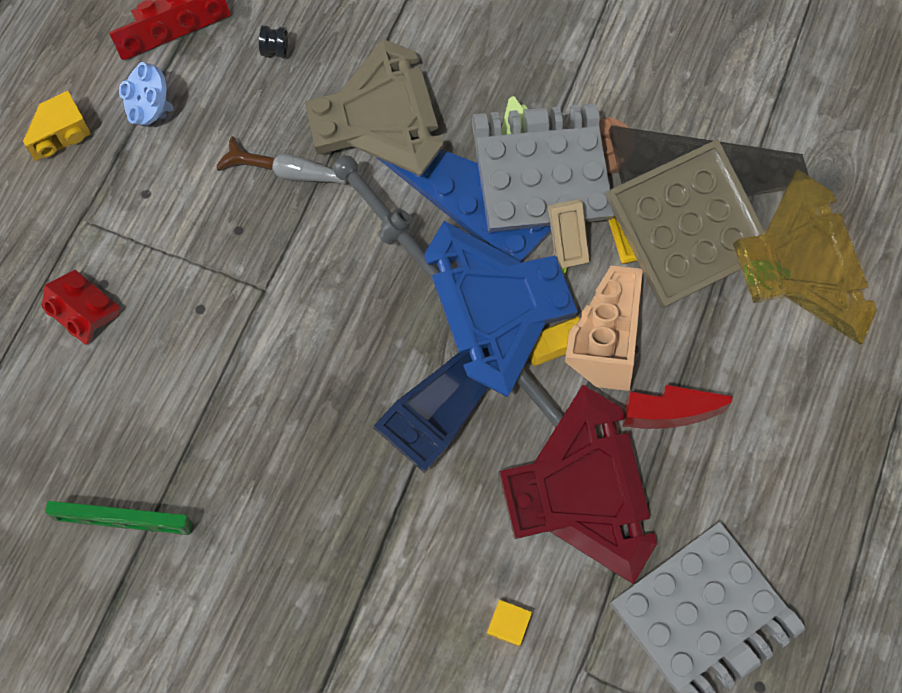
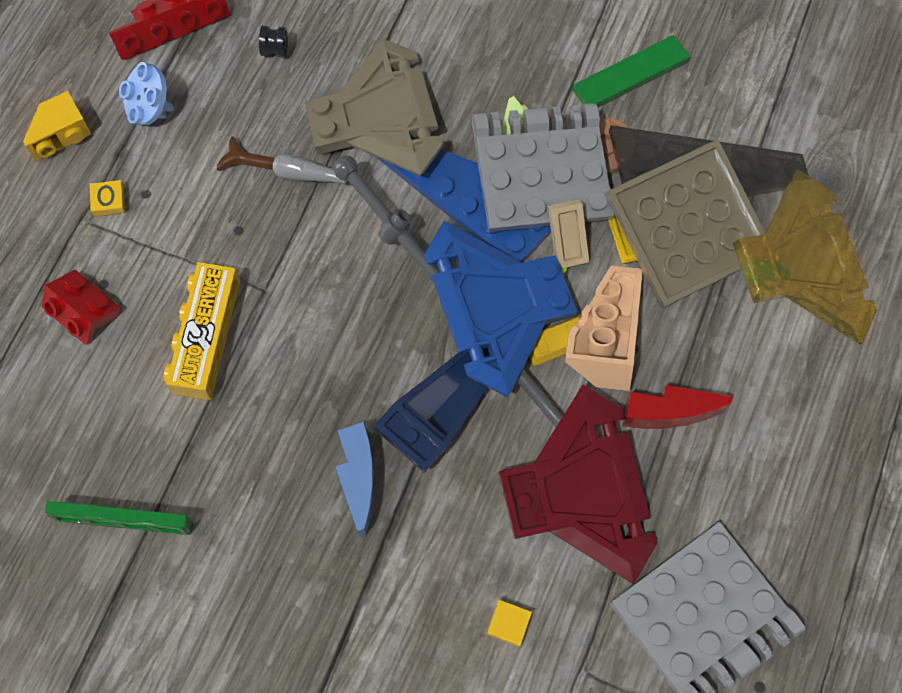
(107, 198): none -> yellow tile
(202, 331): none -> yellow brick
(357, 475): none -> medium blue slope
(631, 72): none -> green tile

